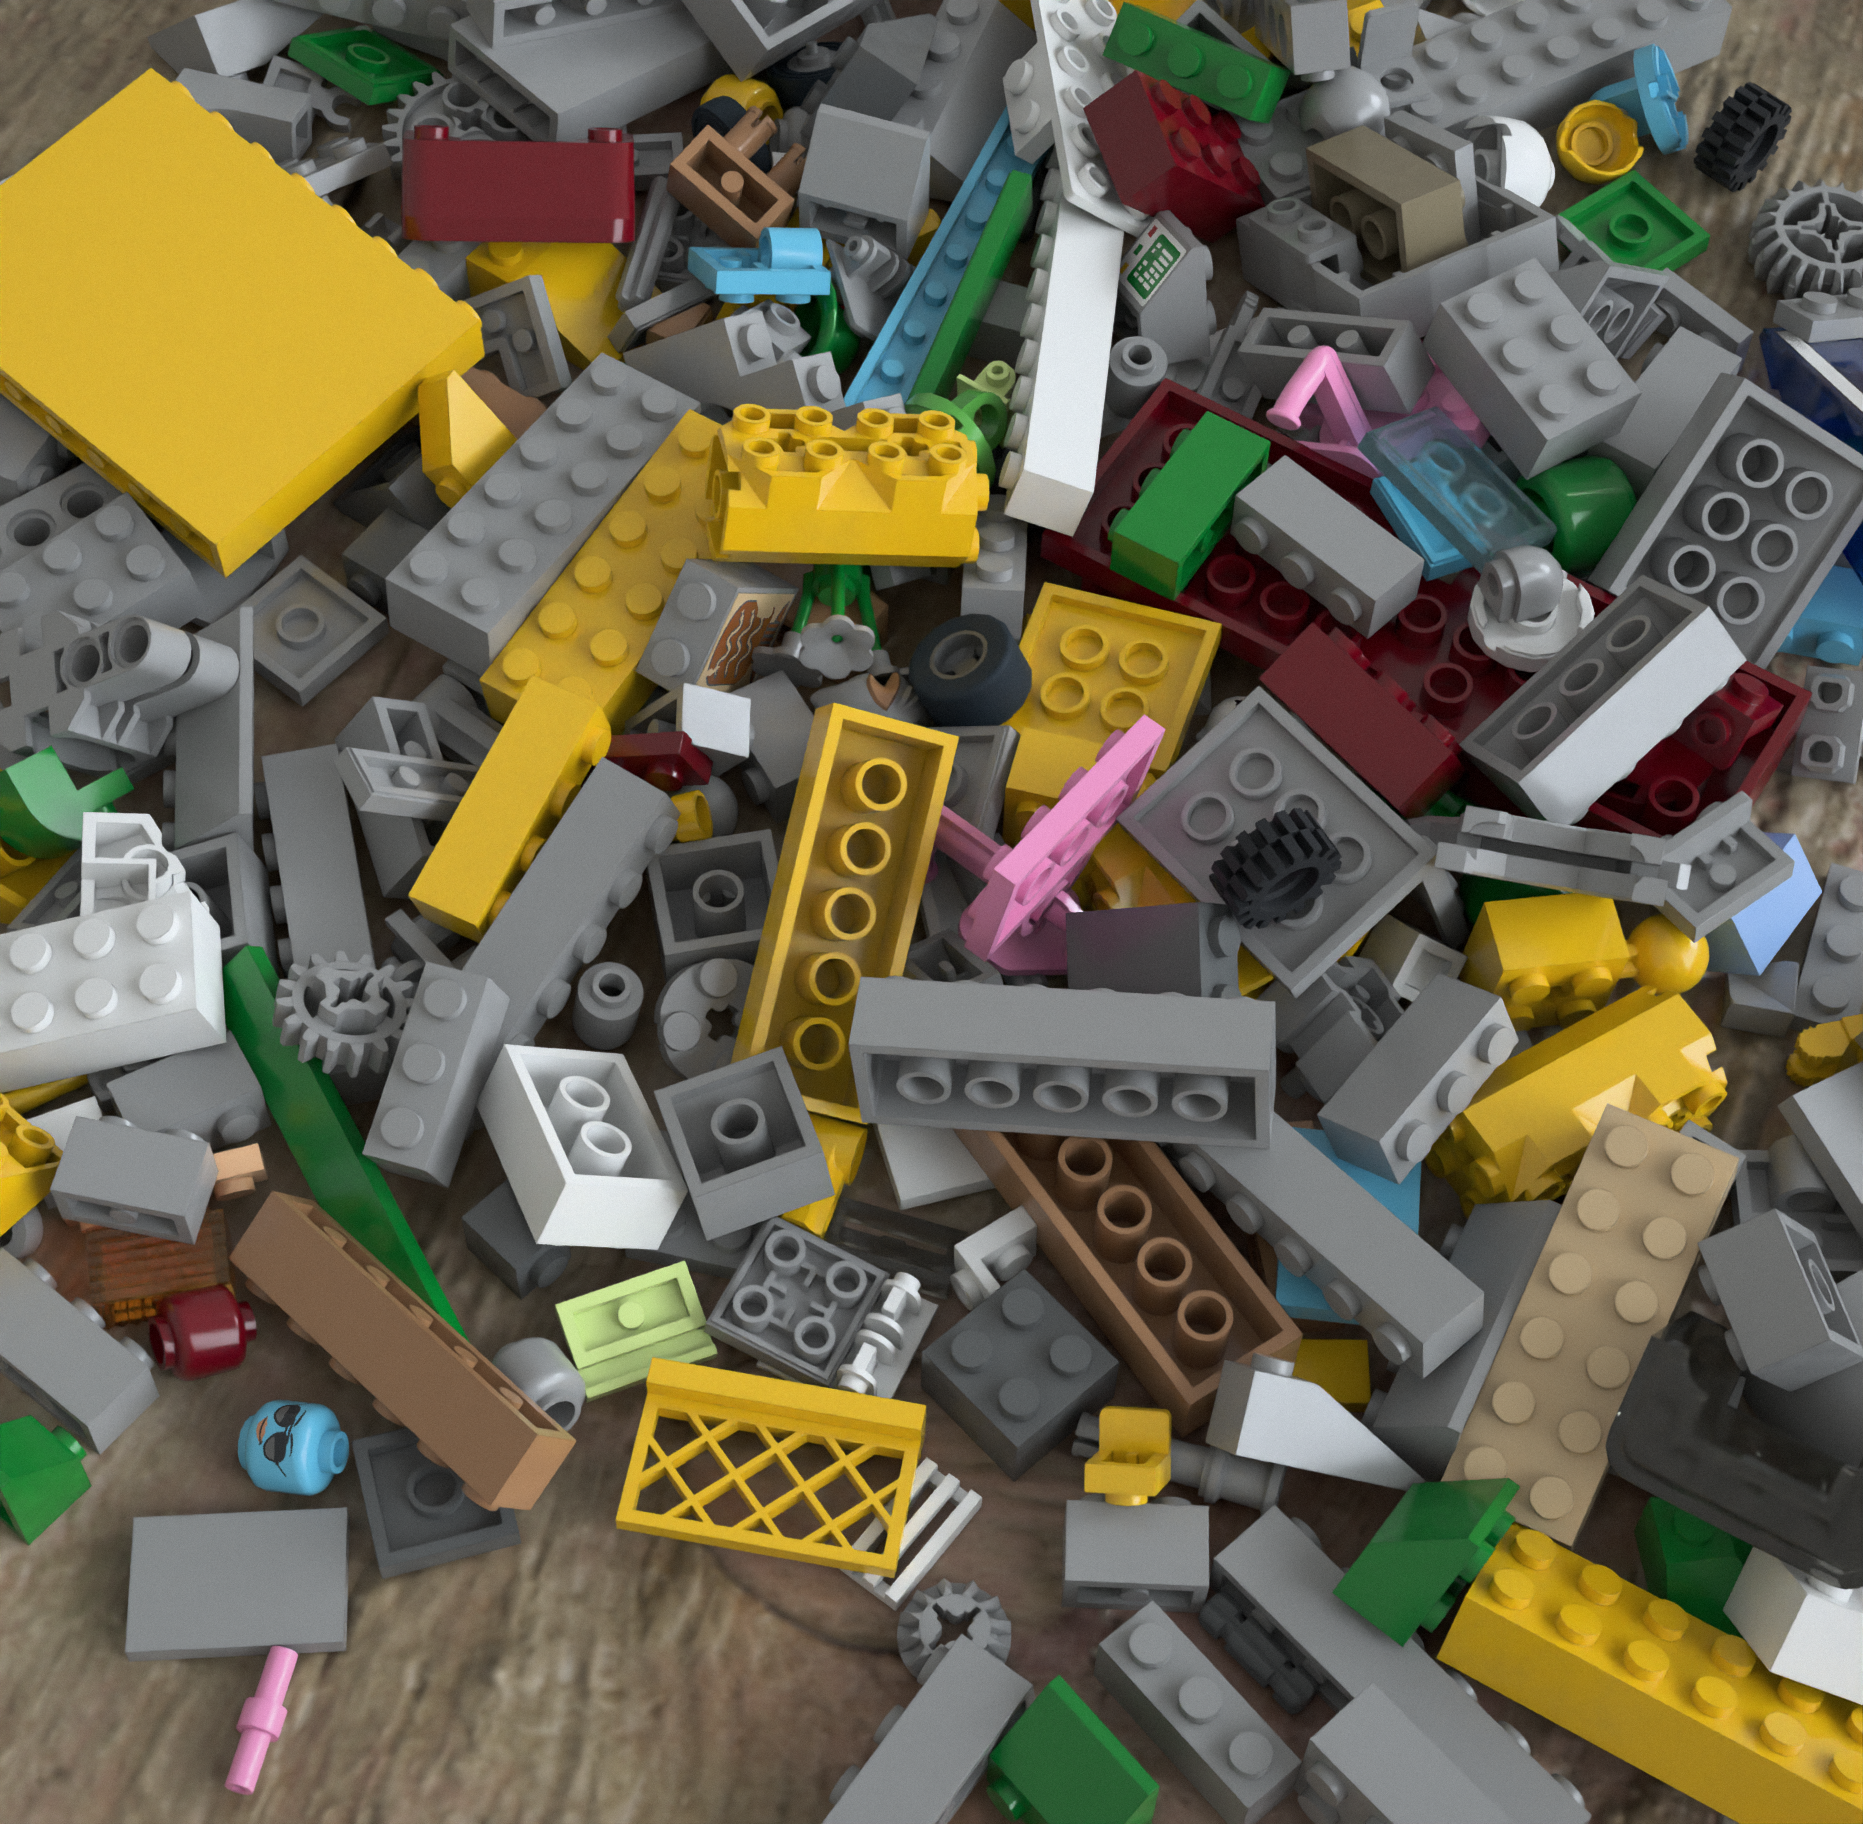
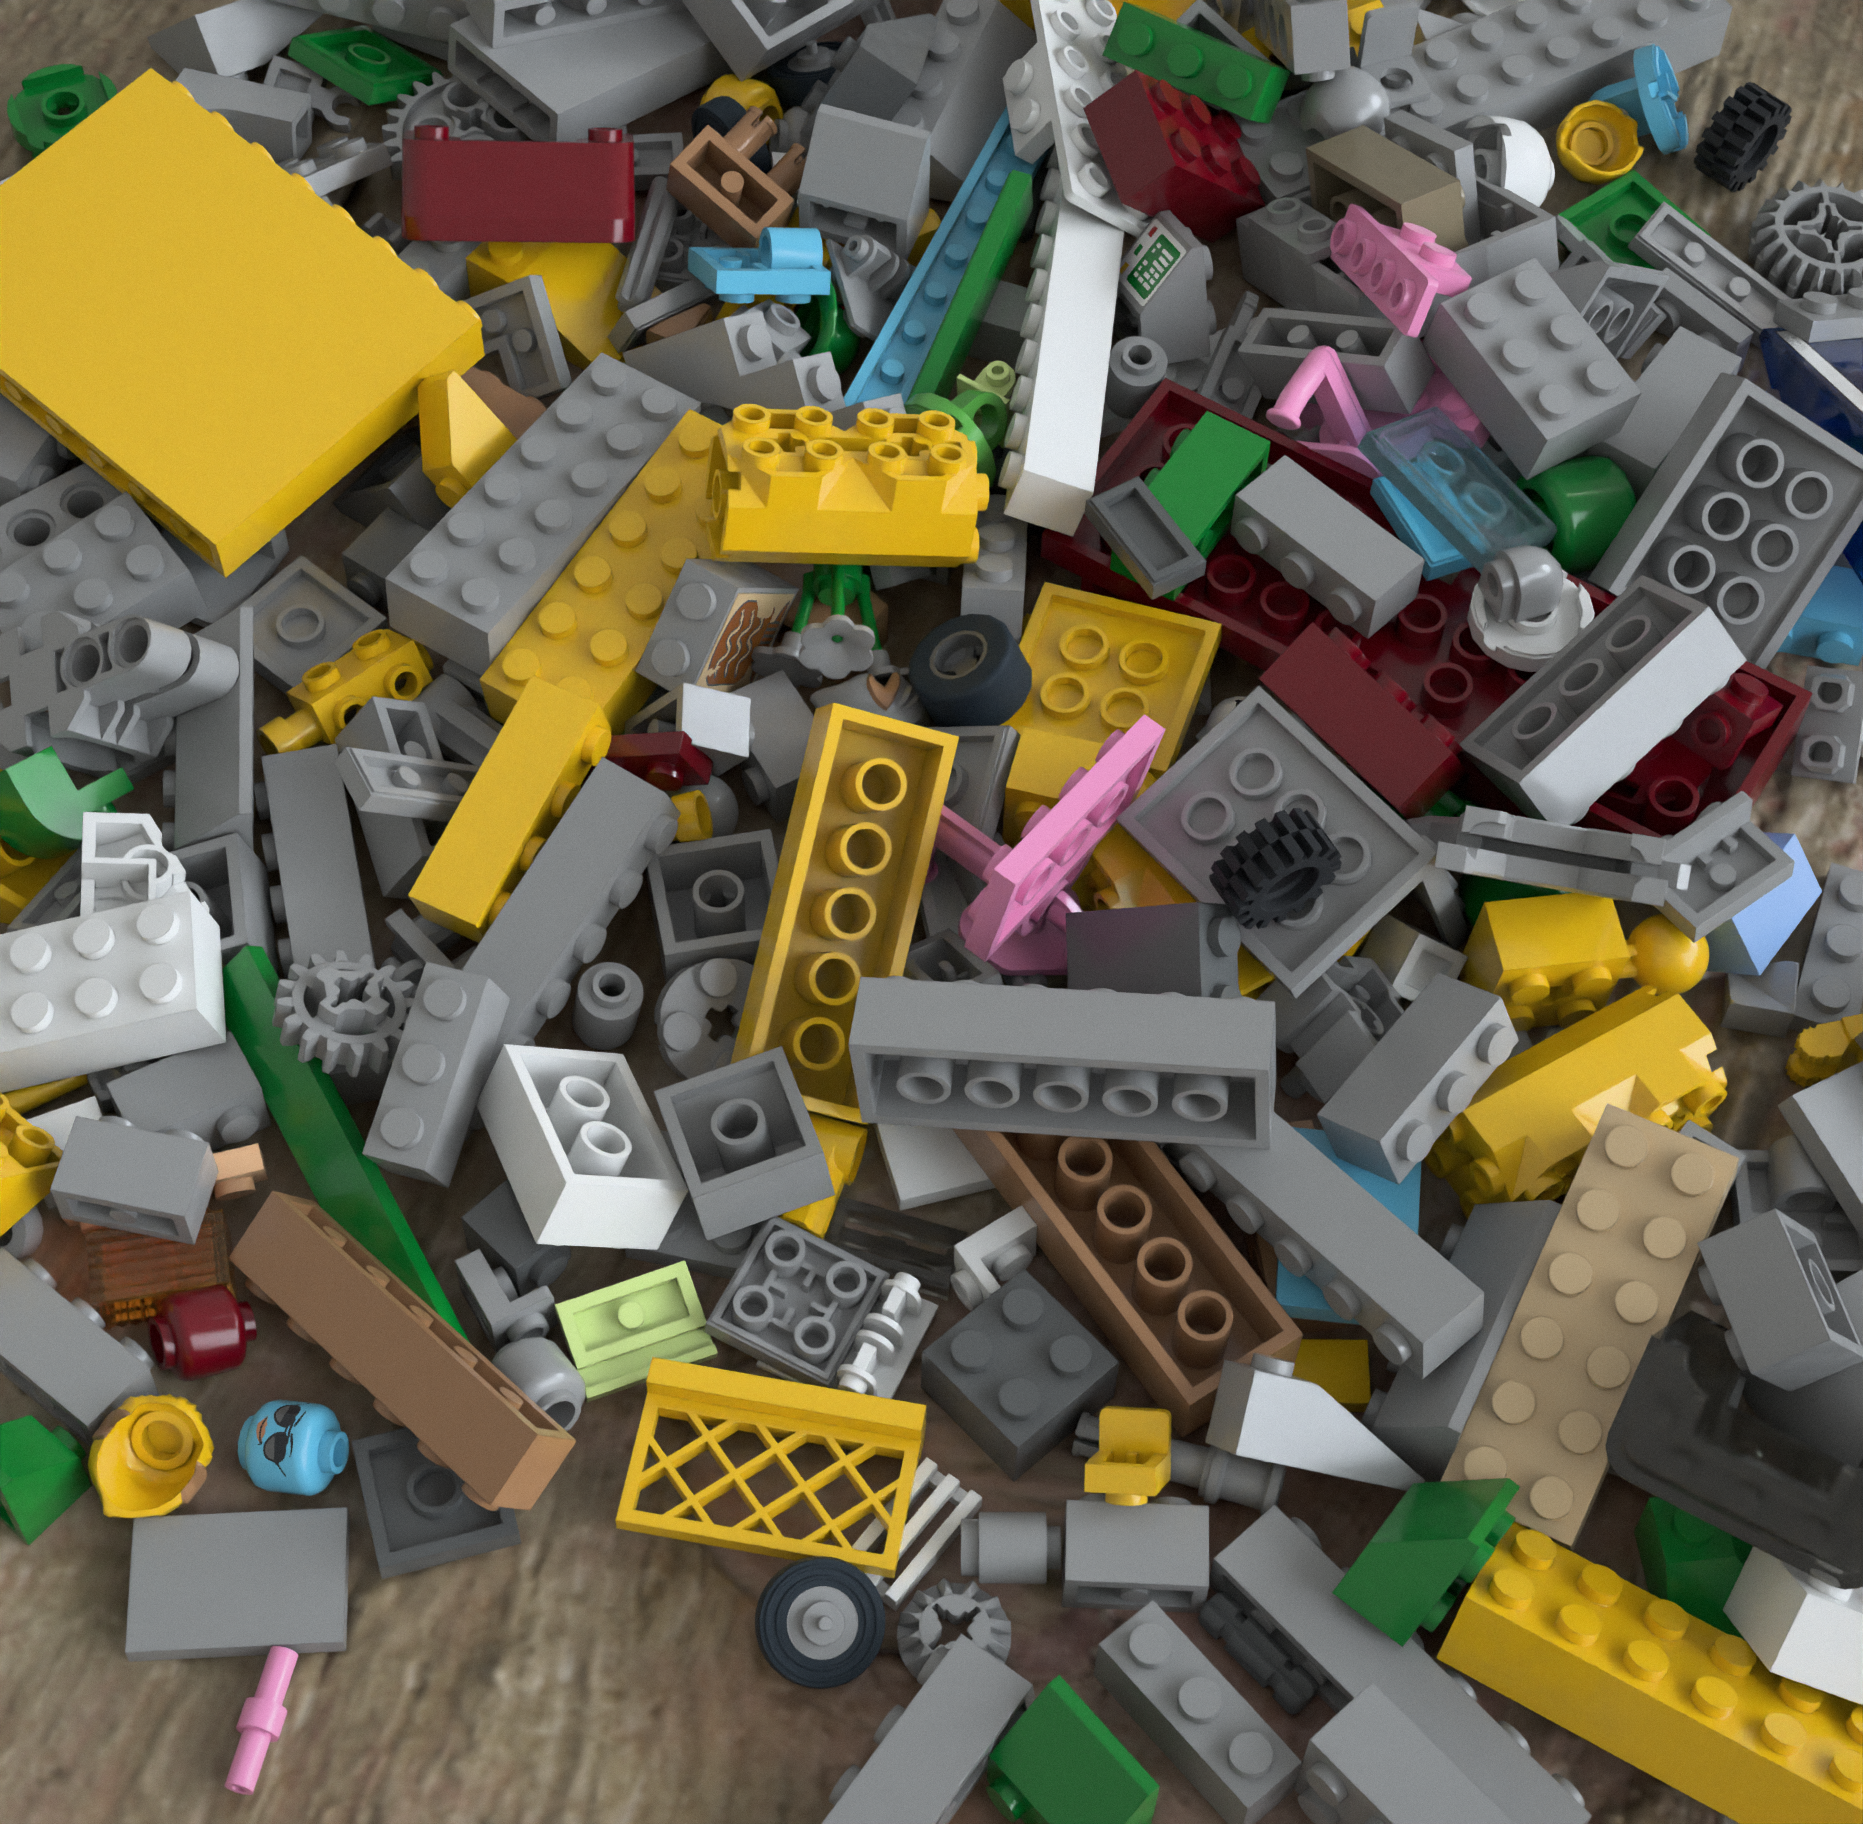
(35, 109): none -> green plate
(149, 1456): none -> yellow hair
(346, 684): none -> yellow brick
(497, 1306): none -> light grey bracket
(820, 1622): none -> black wheel
(1009, 1547): none -> light grey brick
(1145, 537): none -> dark grey tile
(1396, 266): none -> bright pink bracket
(1685, 249): none -> light grey tile

